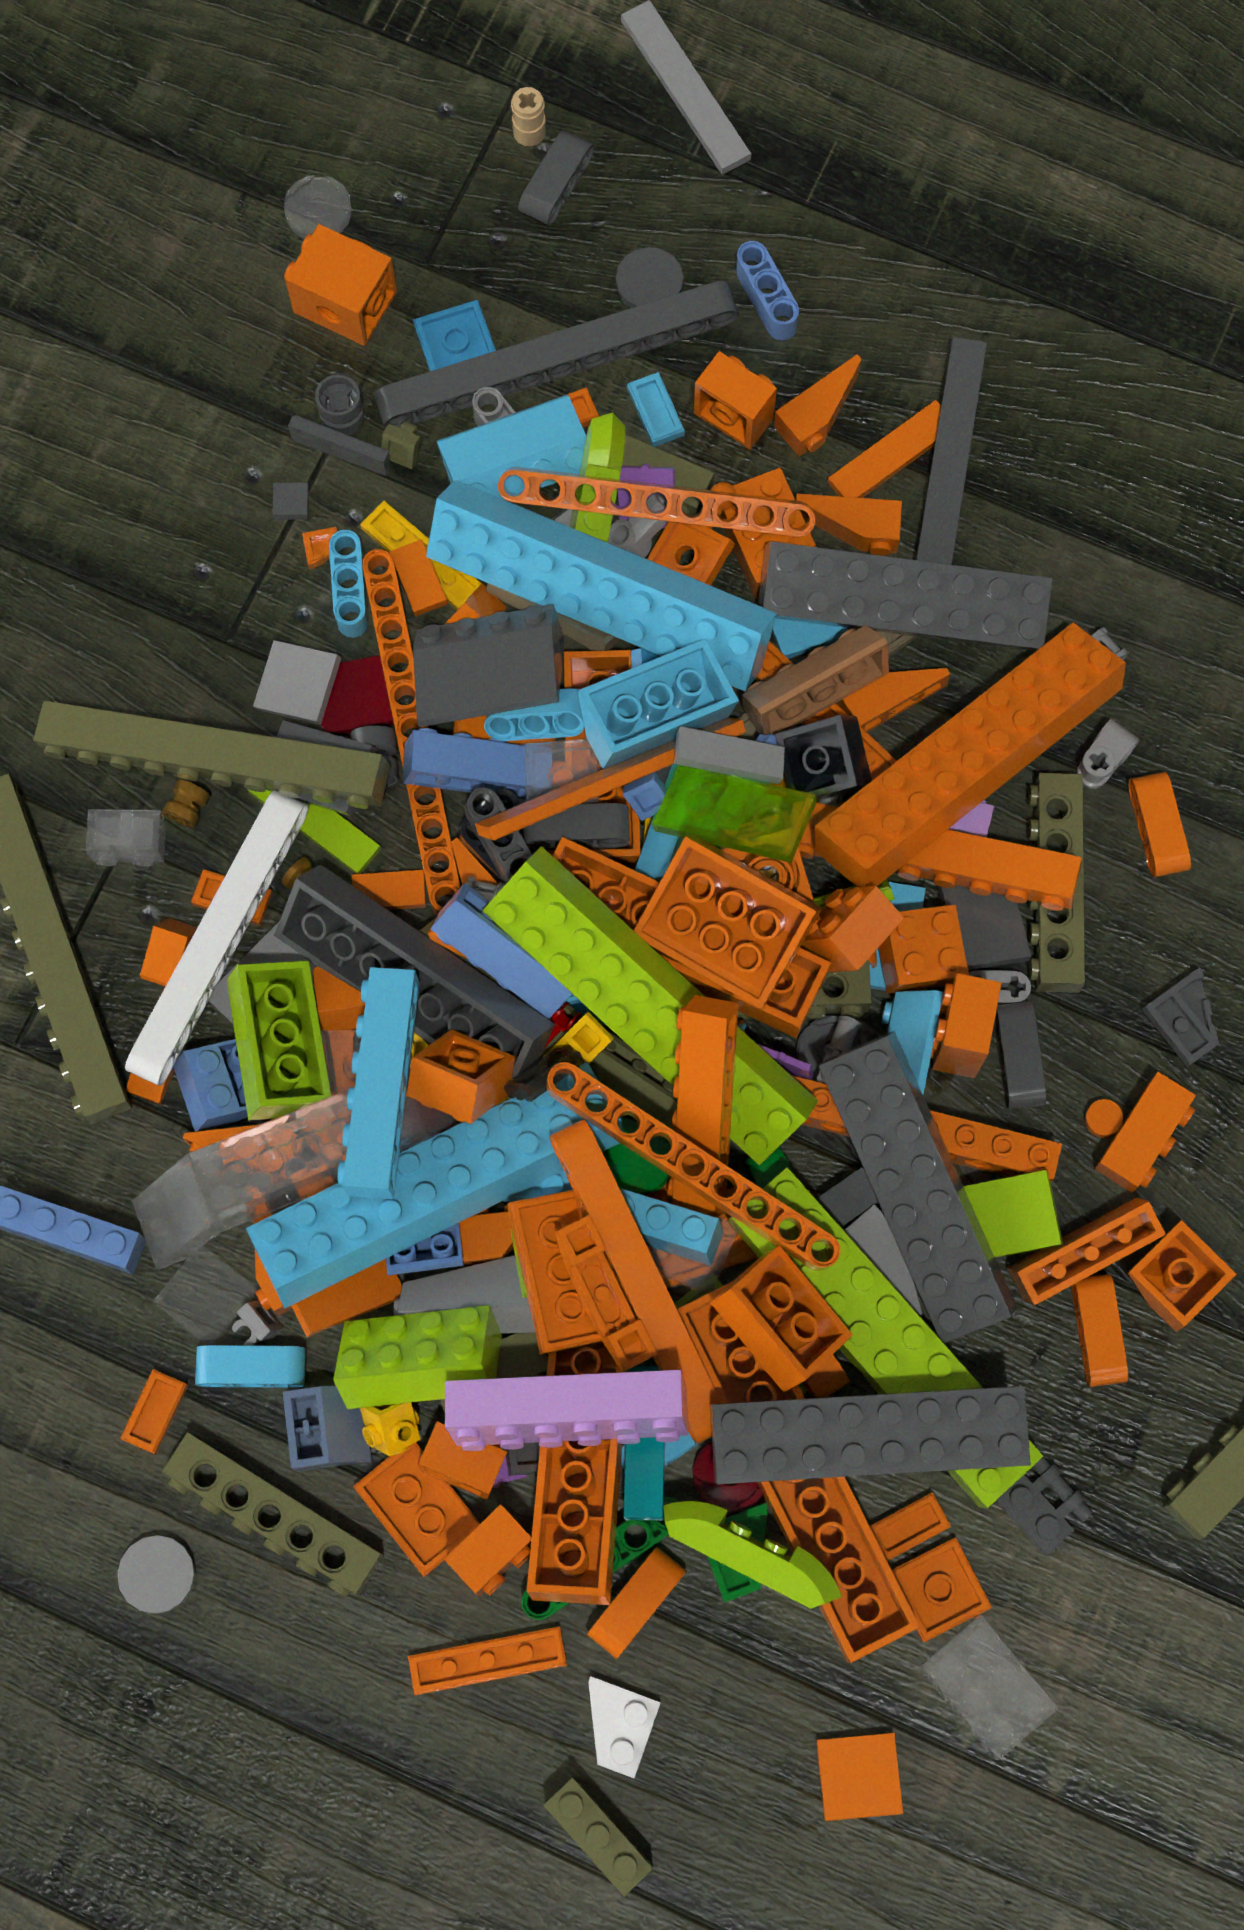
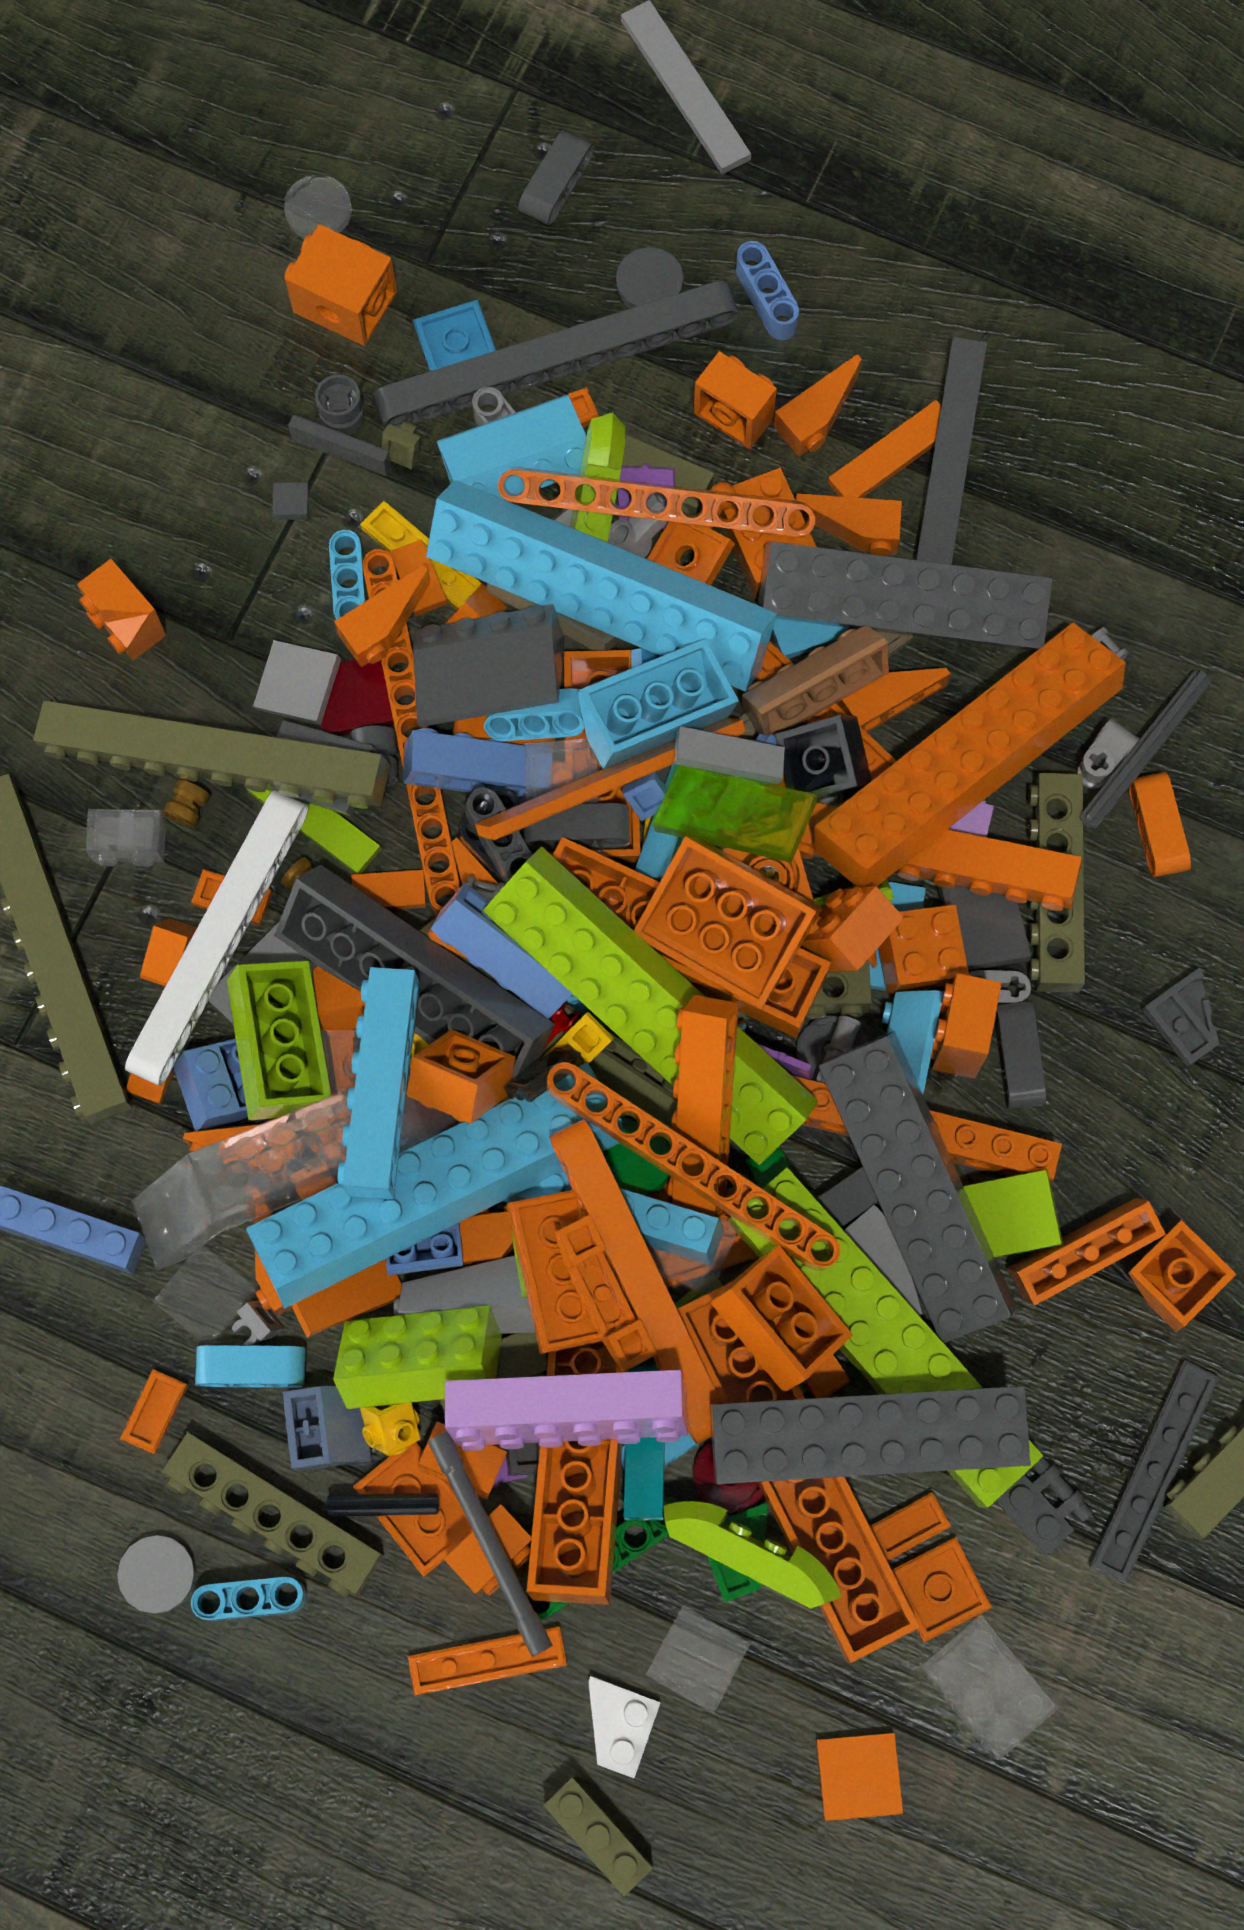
(121, 609): none -> orange slope
(230, 1595): none -> medium azure beam
(317, 546): orange tile -> none
(377, 622): none -> orange slope
(383, 1504): none -> black axle
(526, 1619): none -> dark grey piece
(528, 116): tan piece -> none
(636, 1602): orange beam -> none
(655, 409): medium azure tile -> none
(698, 1659): none -> clear tile
(1100, 1331): orange beam -> none
(1103, 1118): orange tile -> none
(1145, 749): none -> dark grey axle
(1146, 1133): orange brick -> none
(1154, 1472): none -> dark grey tile

